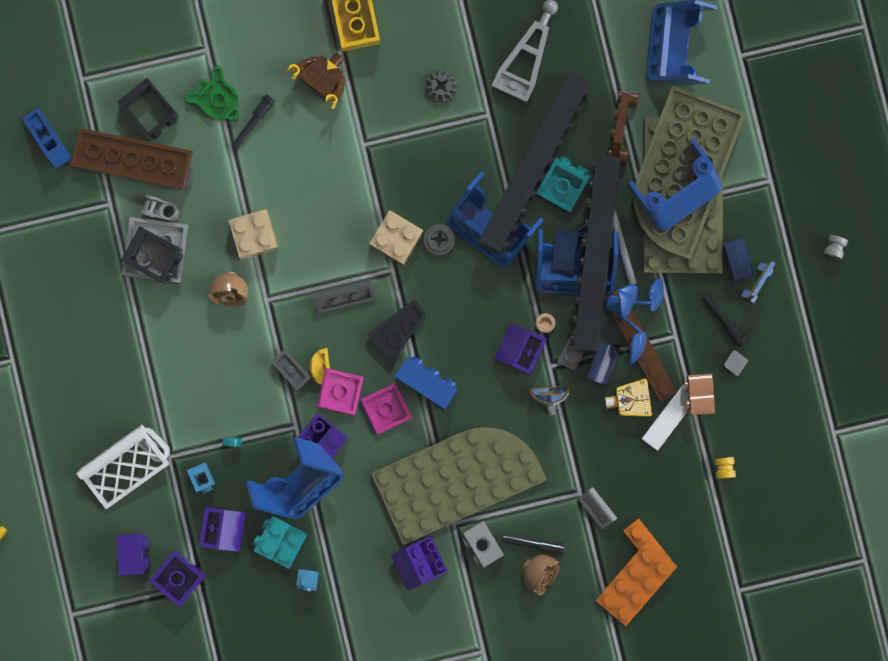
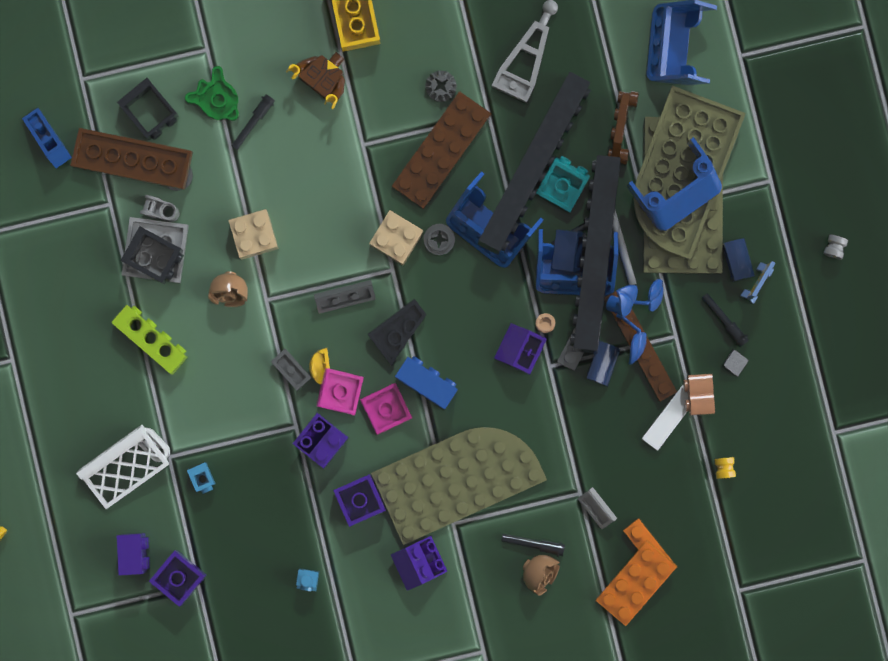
(124, 322): none -> lime brick
(222, 529): dark purple slope -> none
(232, 441): teal tile -> none
(279, 541): teal plate -> none
(302, 488): blue windscreen -> none
(359, 500): none -> dark purple brick
(441, 150): none -> reddish brown plate
(492, 551): light grey brick -> none
(550, 396): shield -> none
(631, 399): torso -> none

